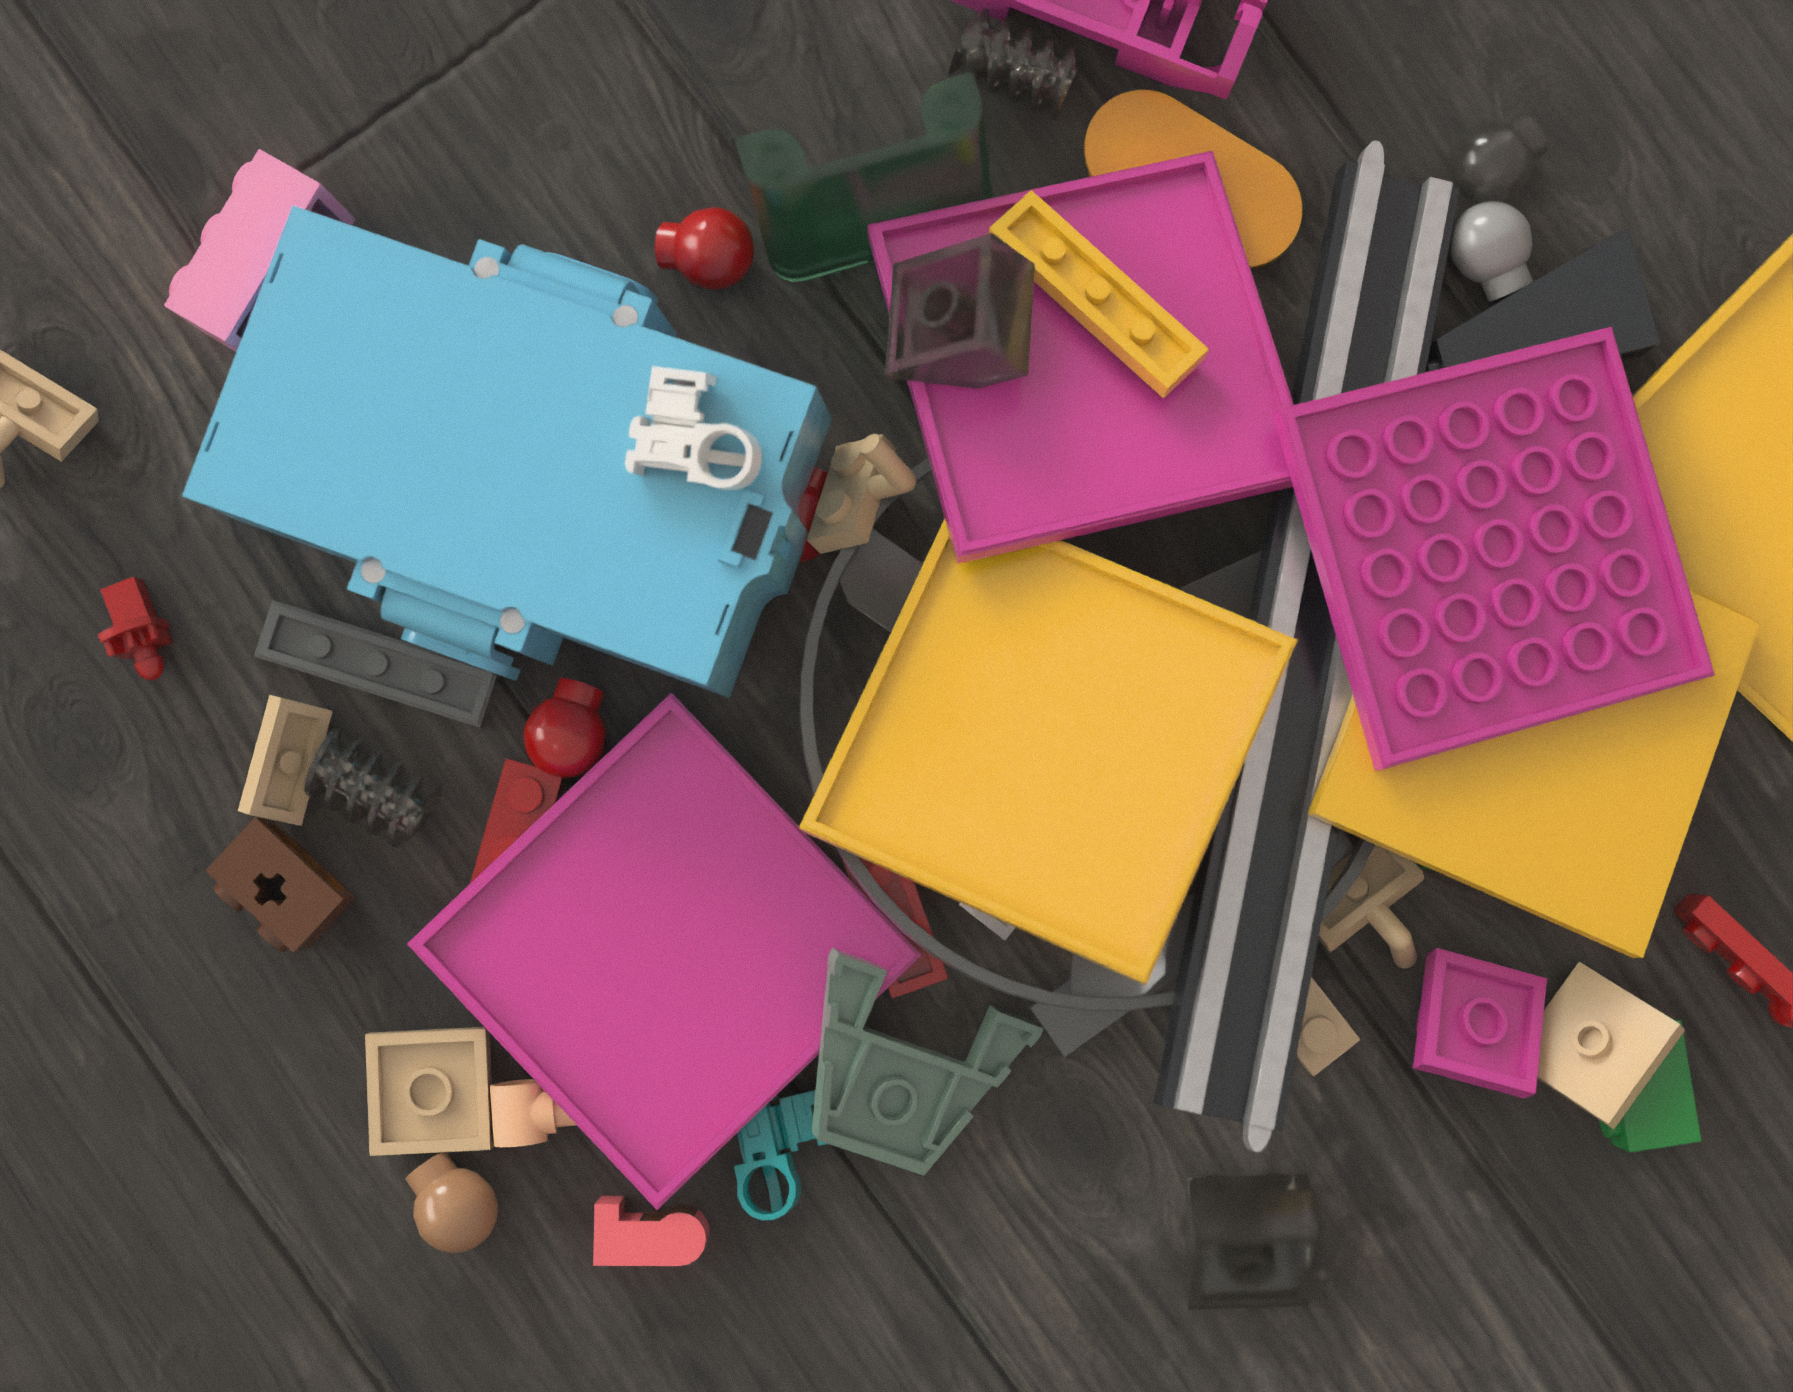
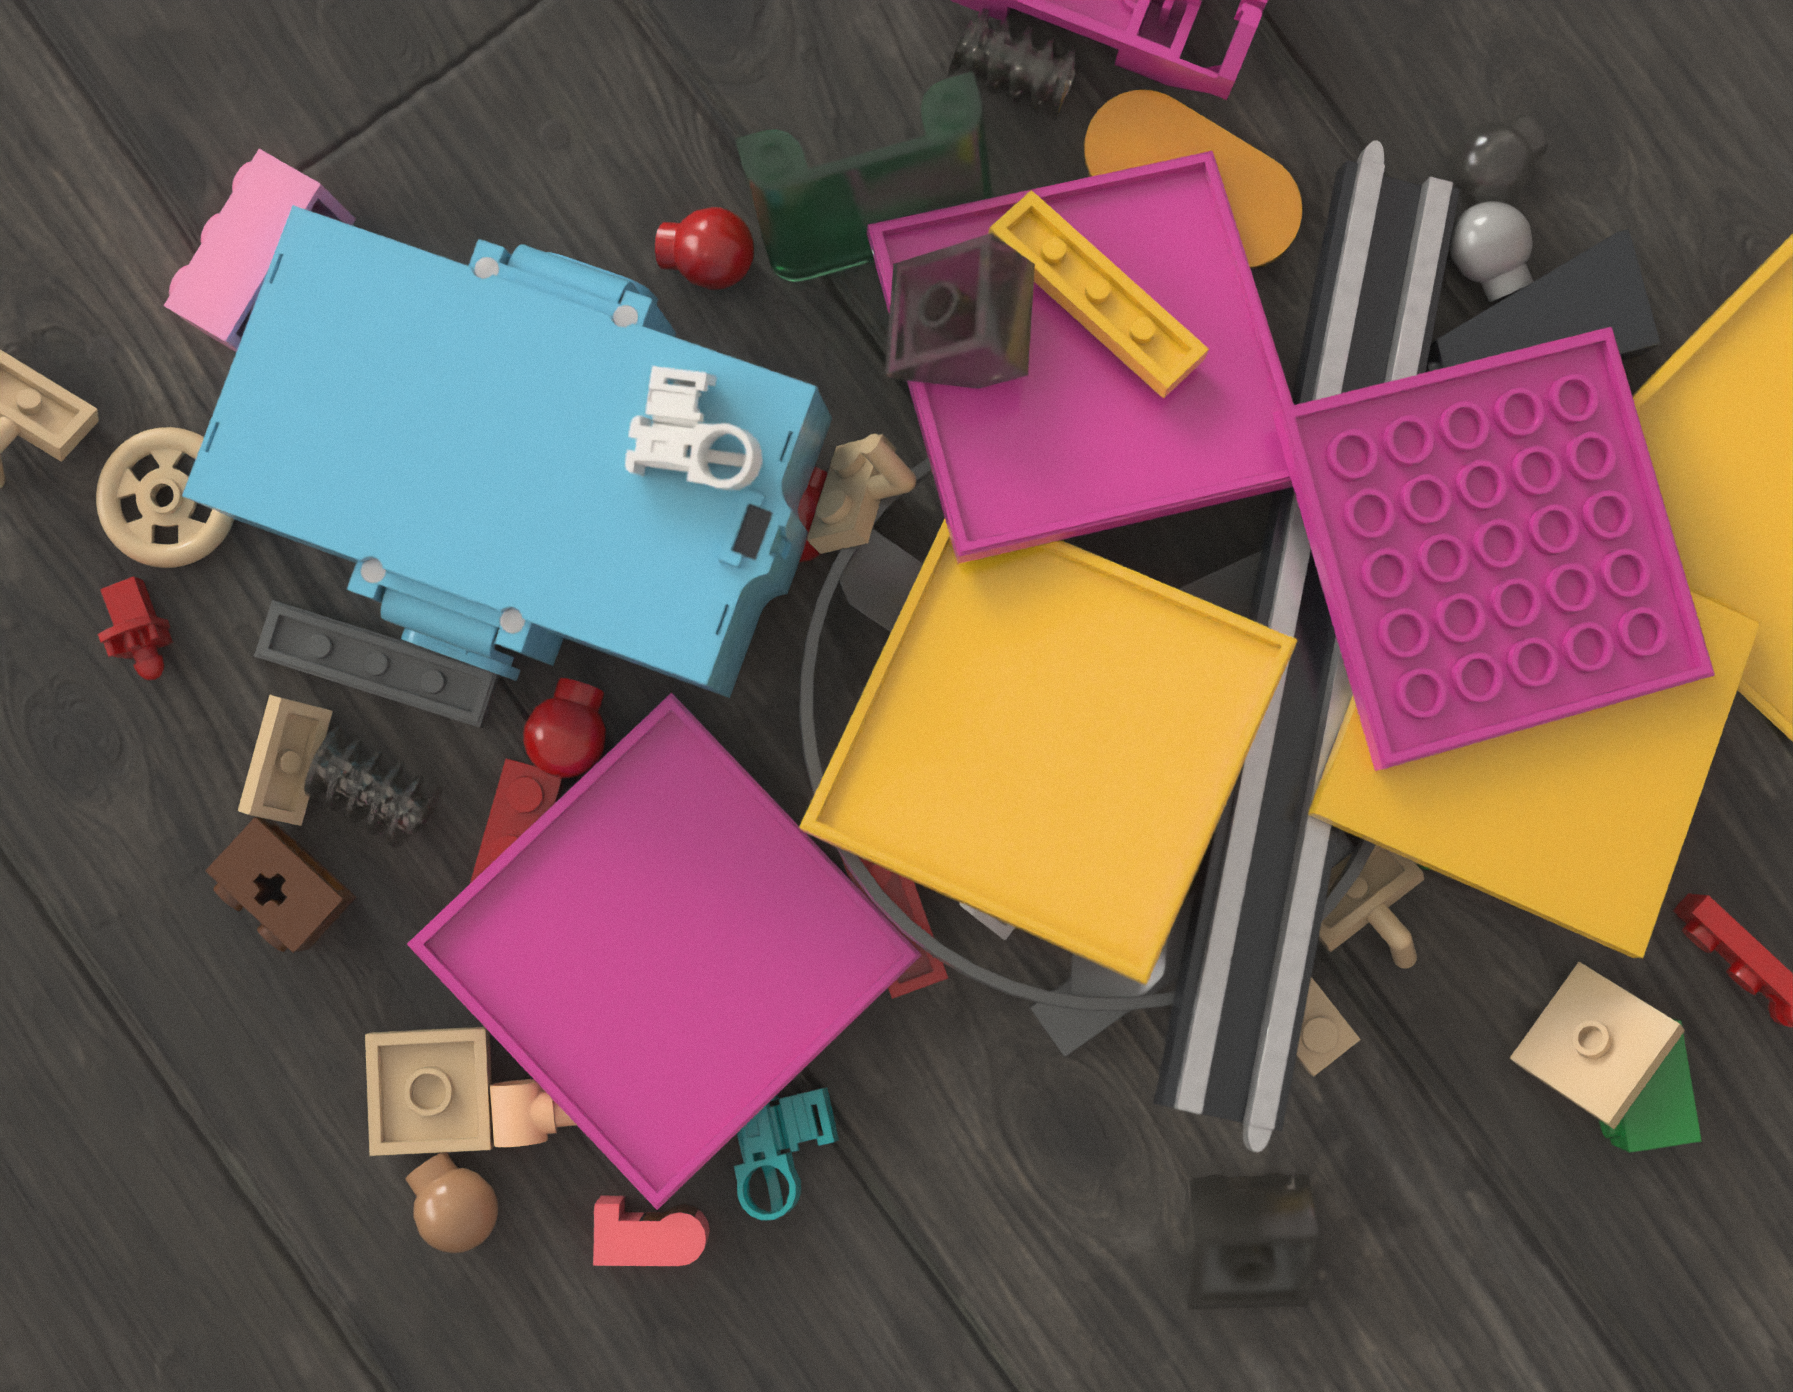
(137, 537): none -> tan plate
(892, 1094): sand green wing -> none
(1480, 1023): dark pink hinge -> none

